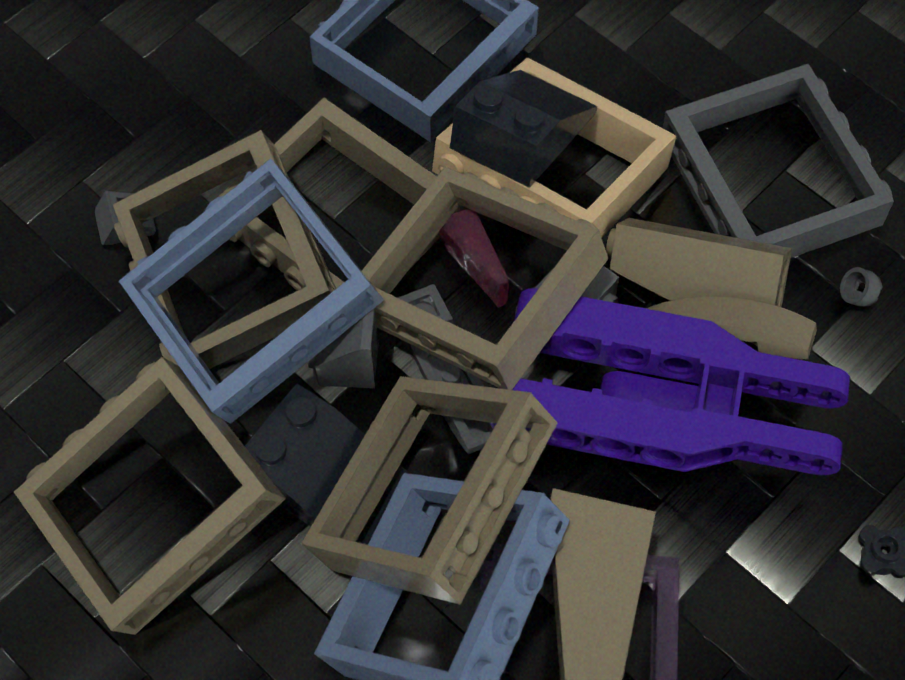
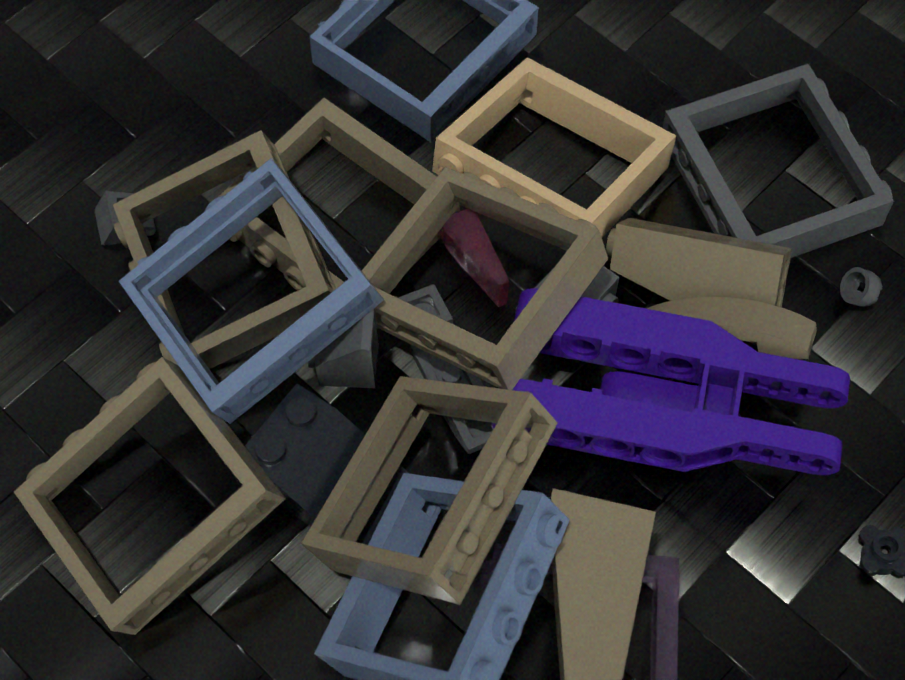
(517, 124): black slope -> none

